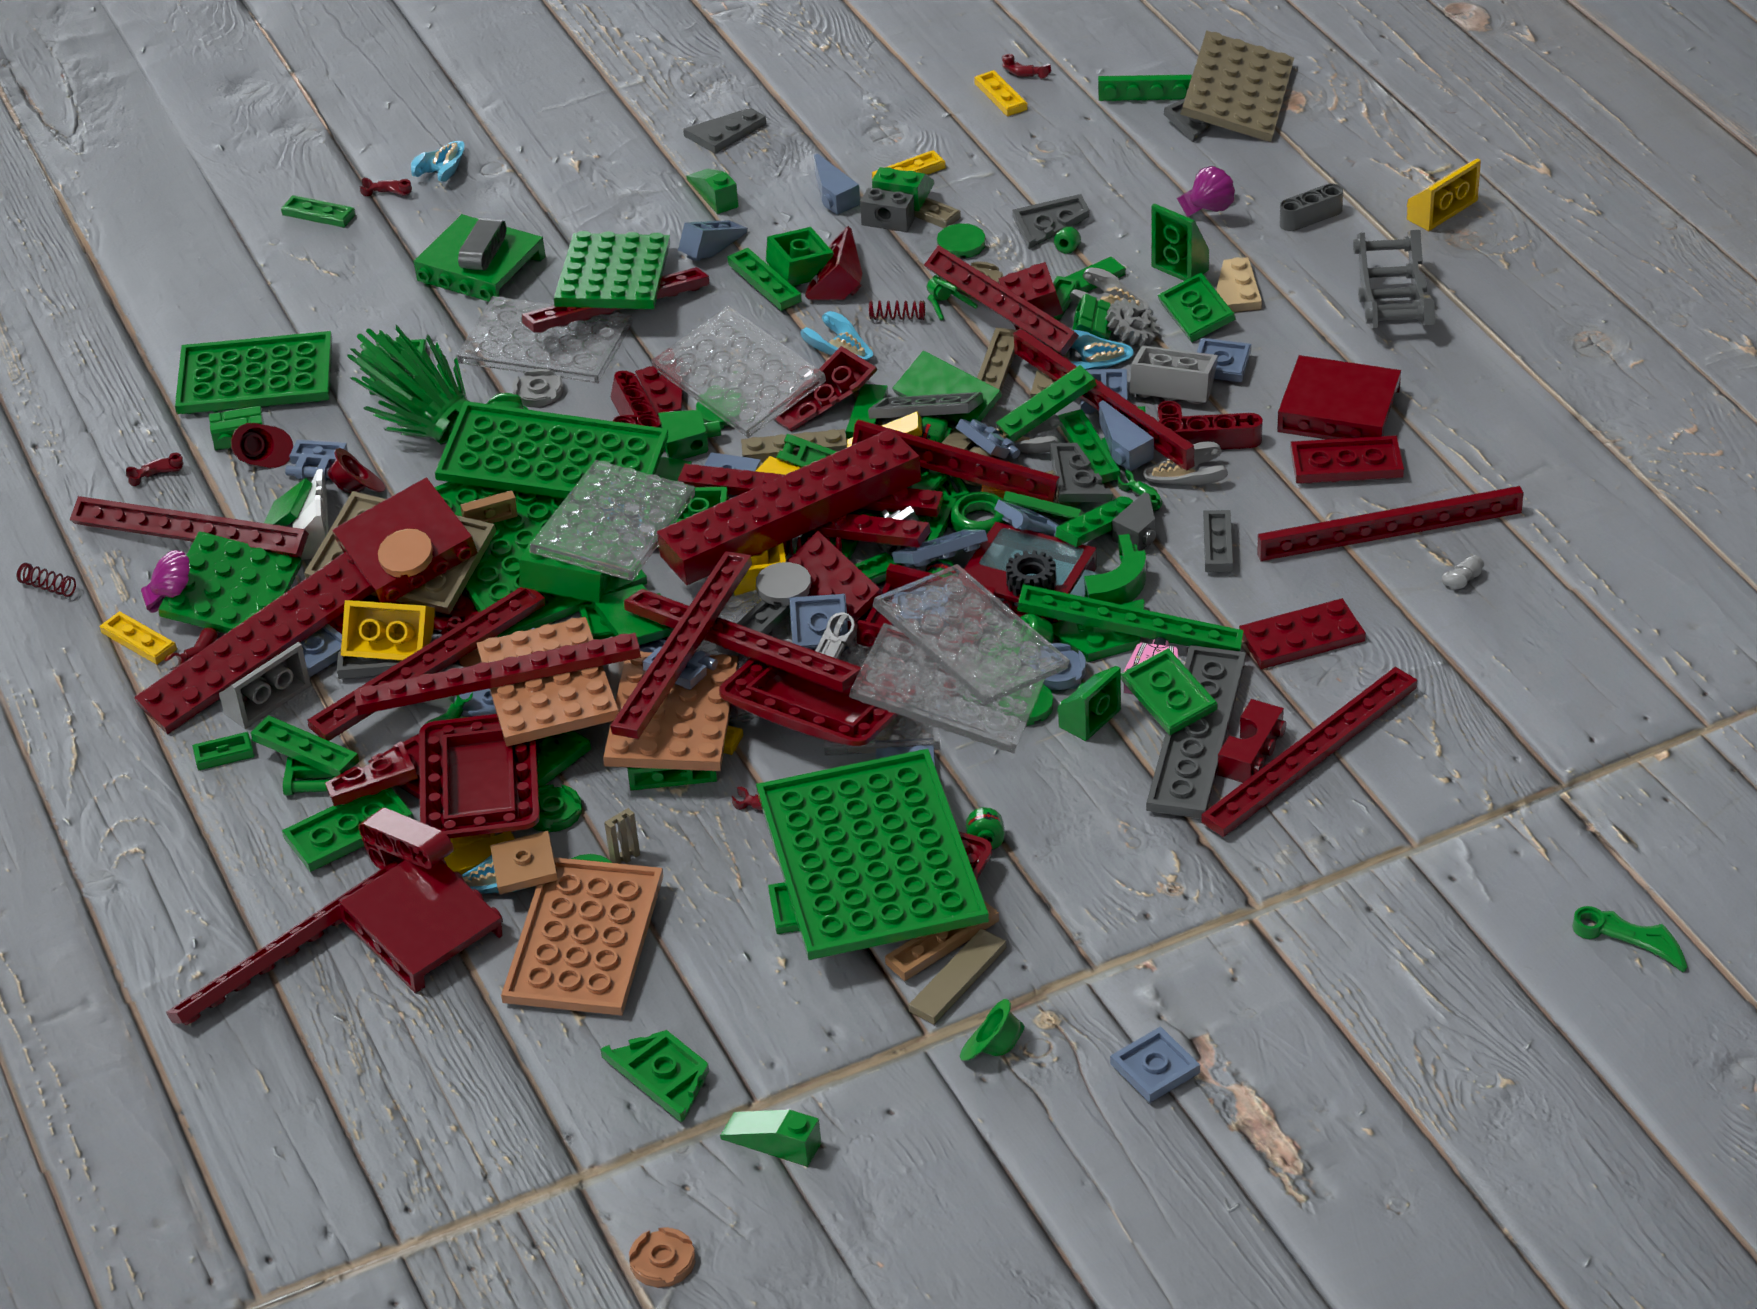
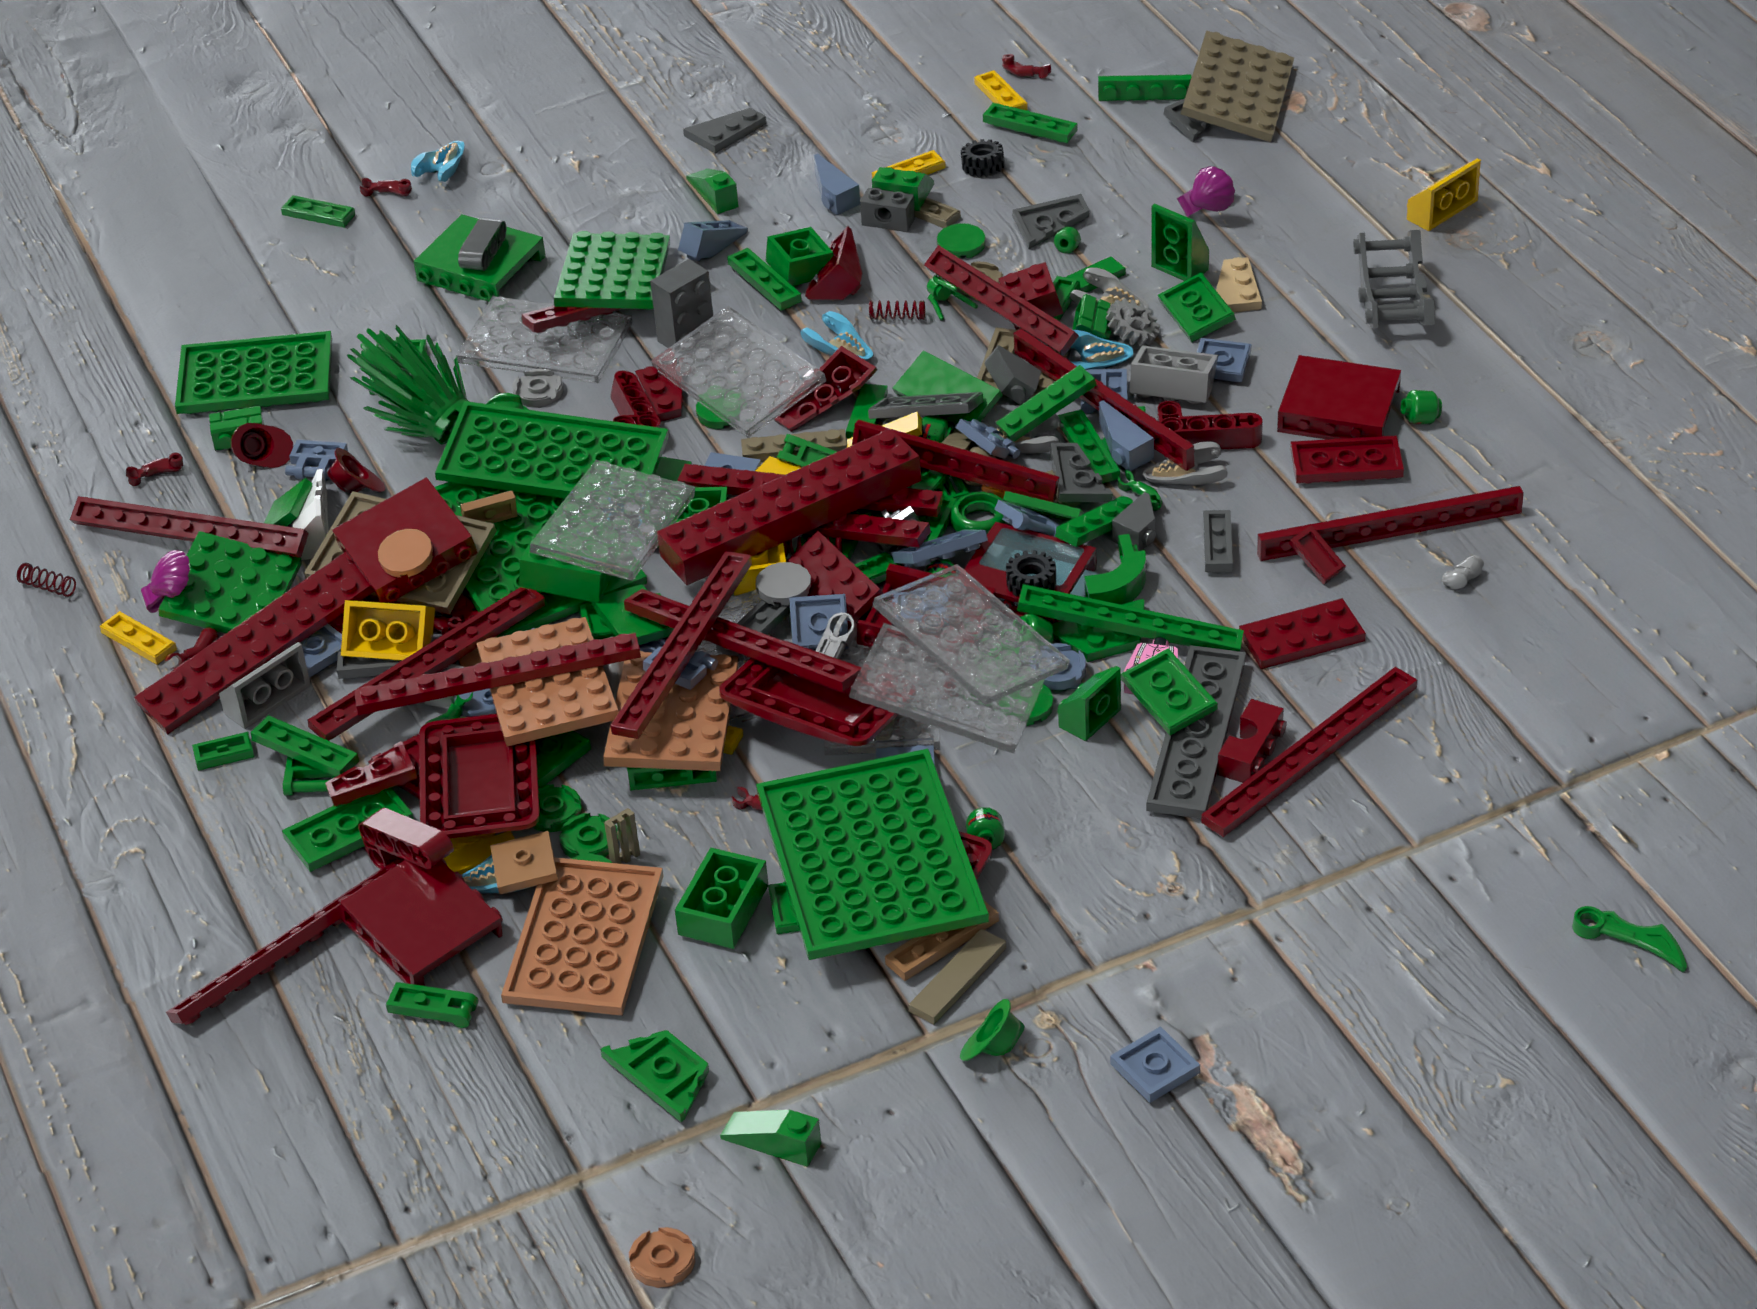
(432, 1003): none -> green plate
(584, 835): none -> green tile
(681, 301): none -> dark grey brick
(687, 433): green torso -> none
(721, 897): none -> green brick
(982, 158): none -> black tyre
(1012, 374): none -> dark grey slope
(1030, 122): none -> green plate
(1311, 207): dark grey beam -> none
(1317, 554): none -> dark red tile
(1421, 407): none -> green head

